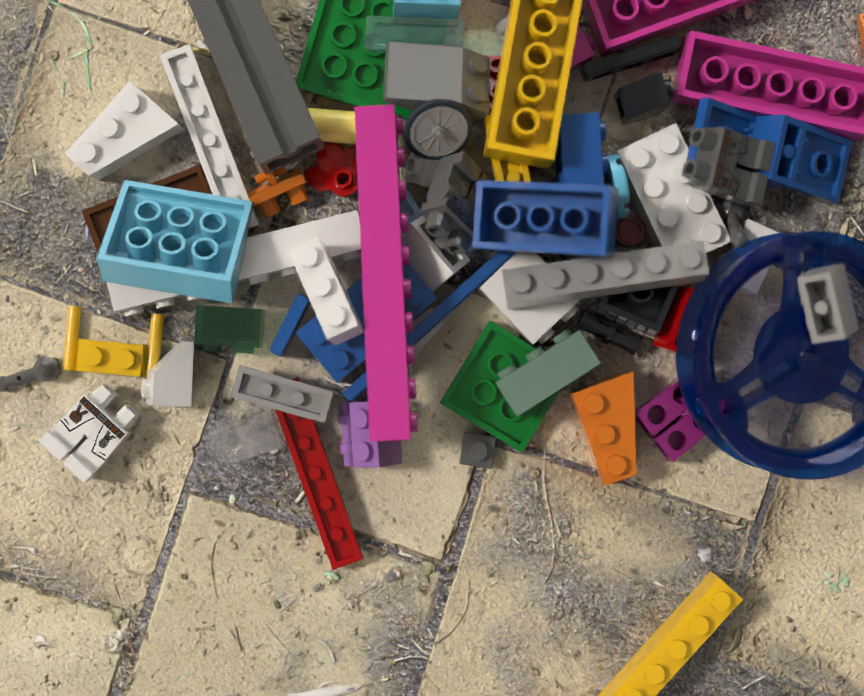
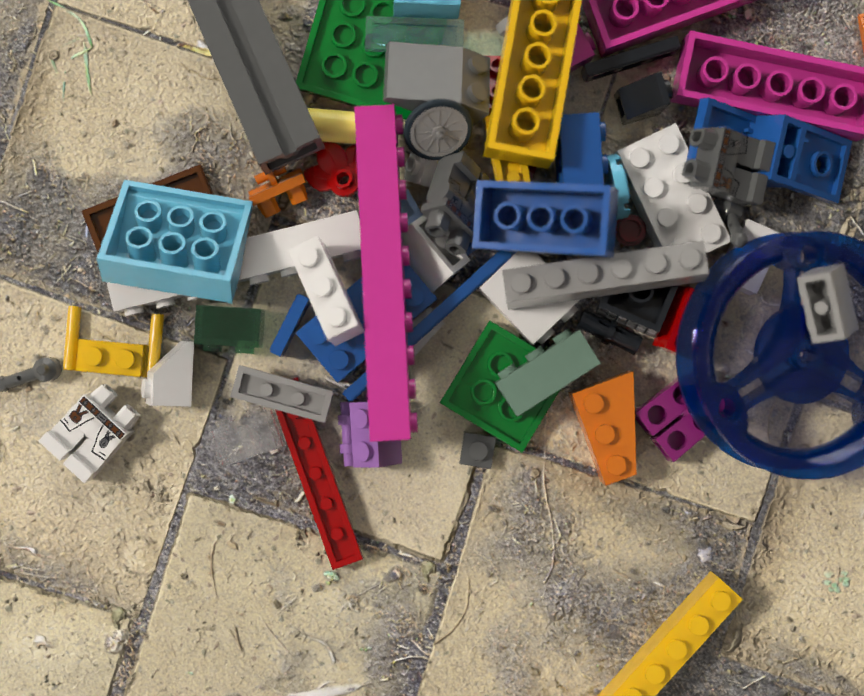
(121, 133): white wedge -> none
(205, 125): white plate -> none

